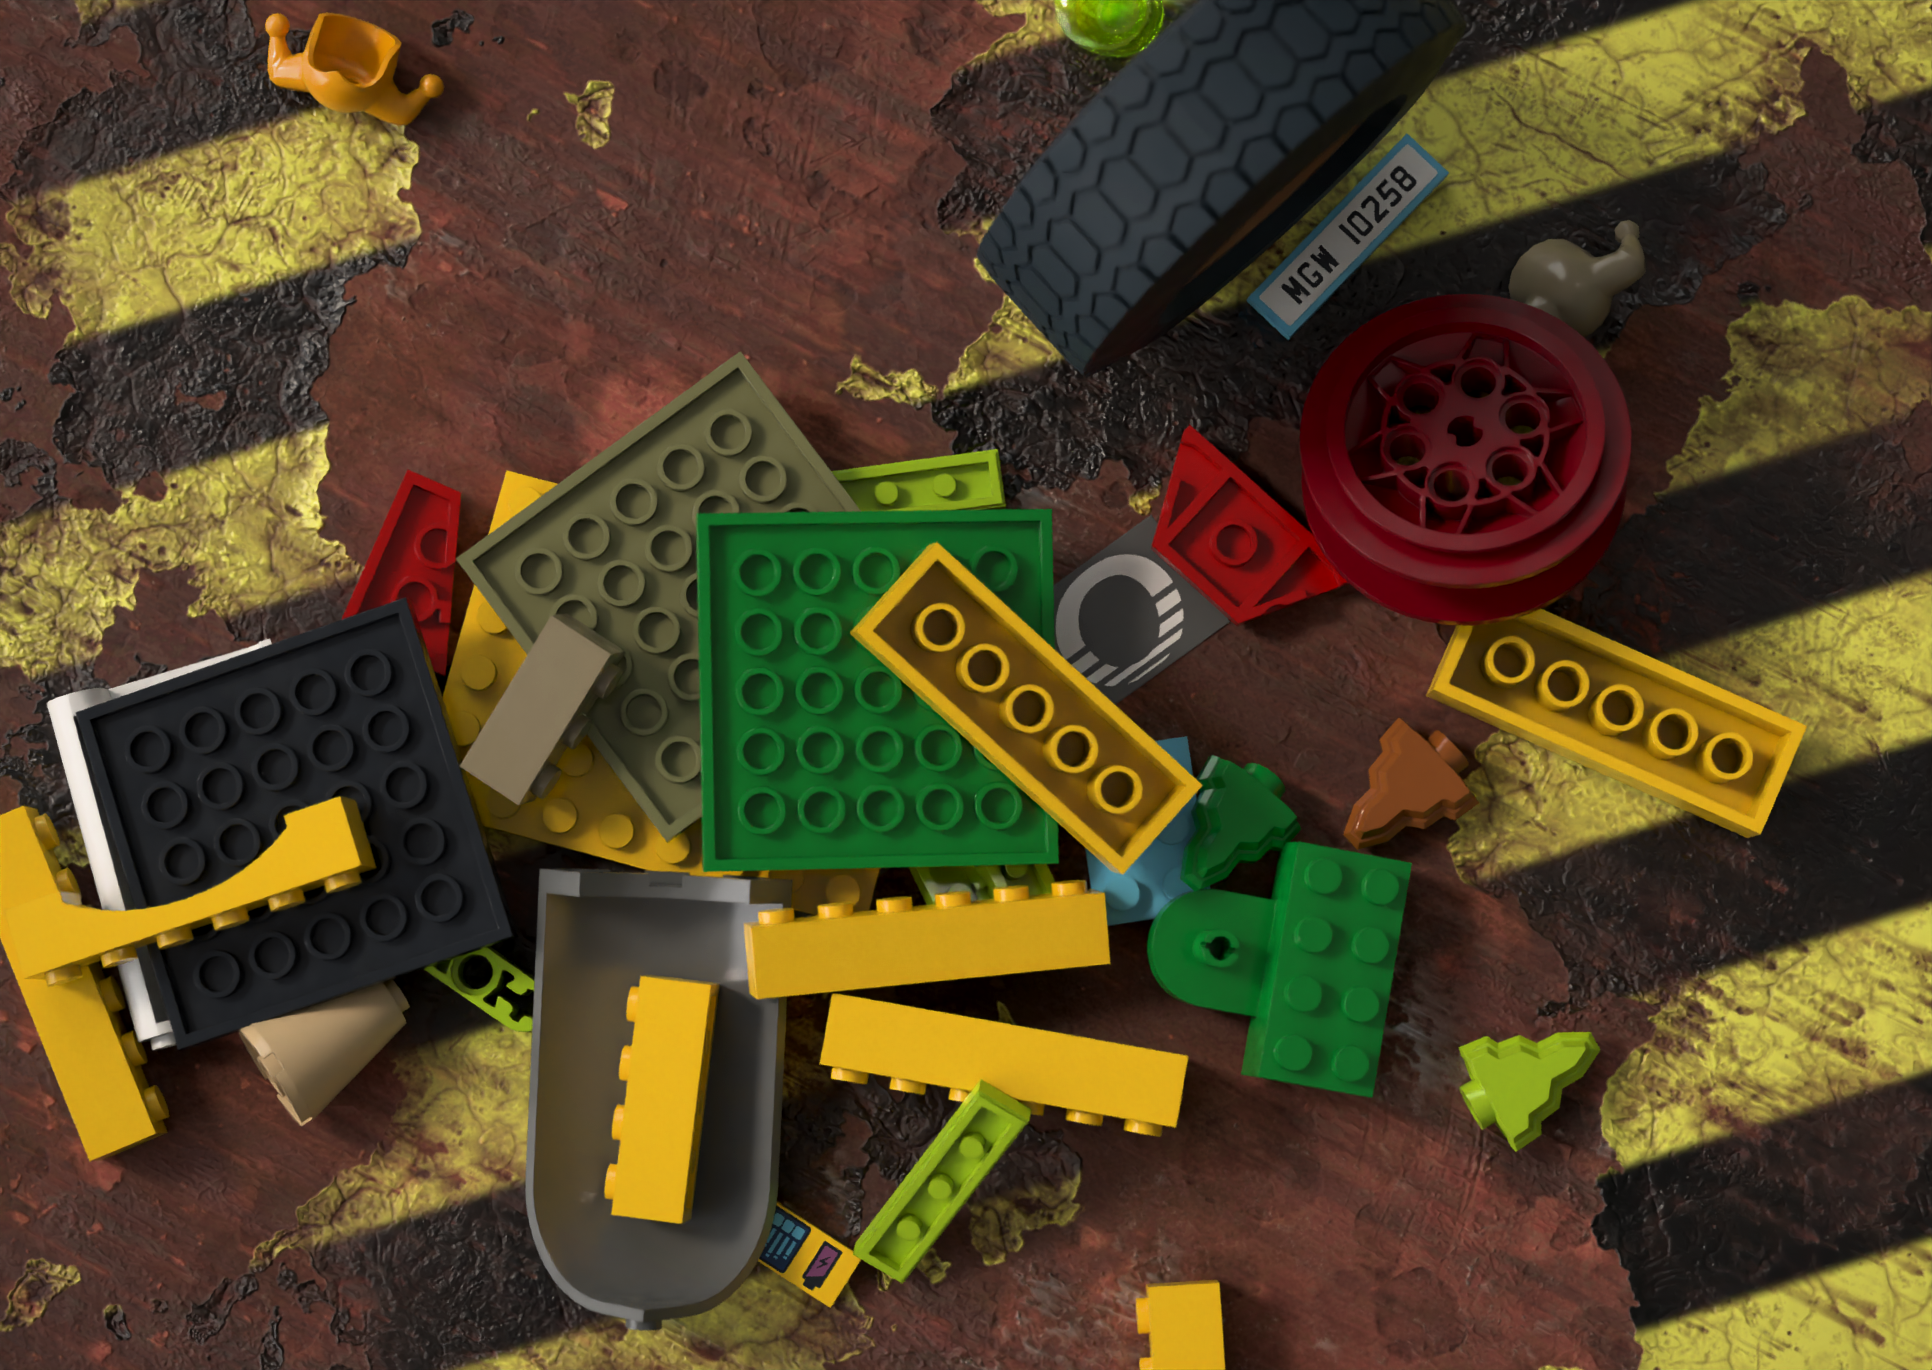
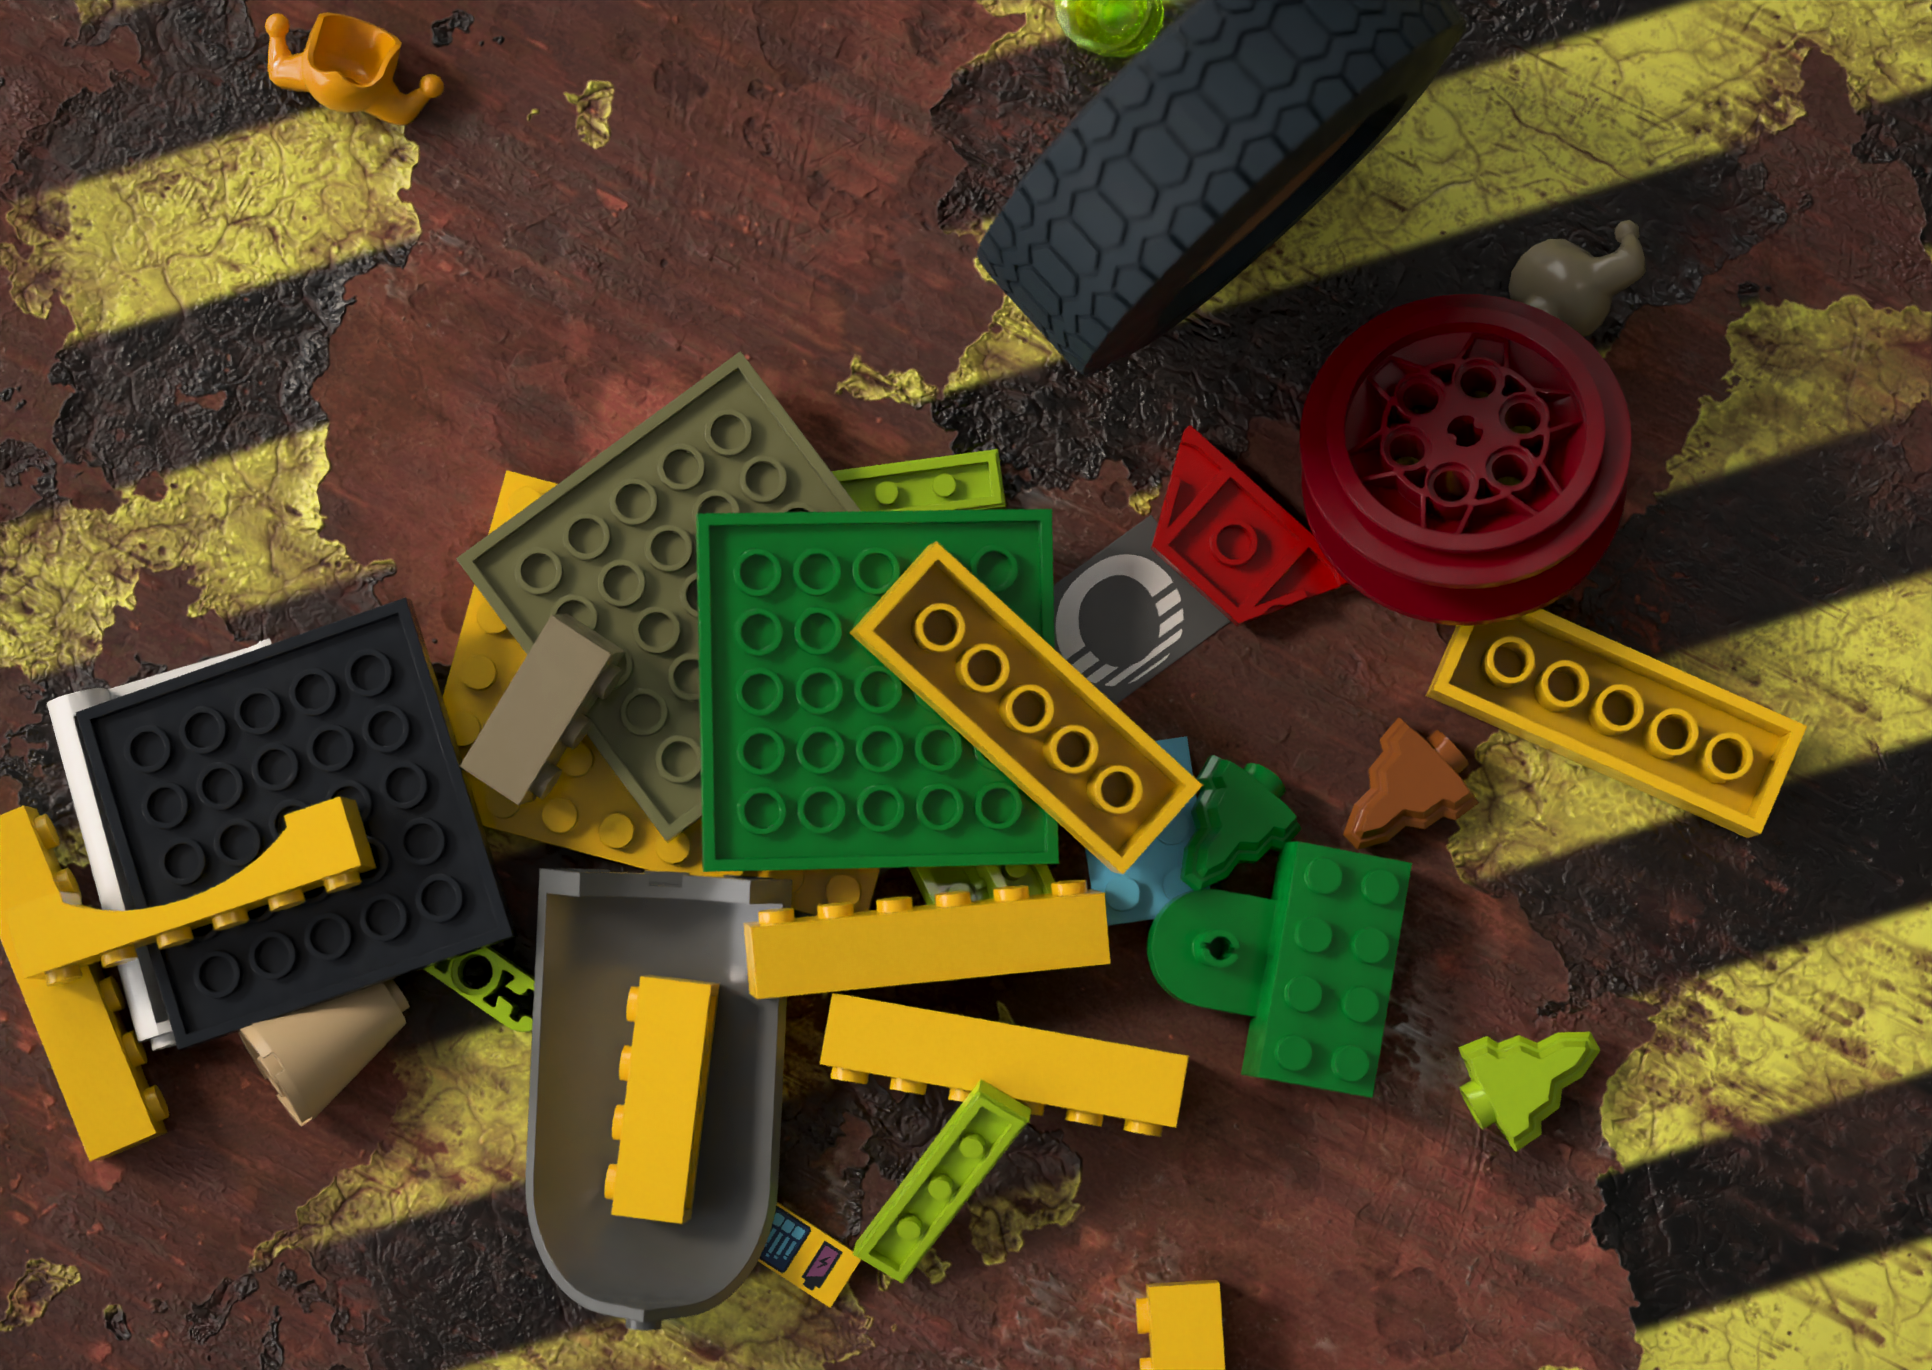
(415, 560): red wing -> none
(1347, 236): tile -> none

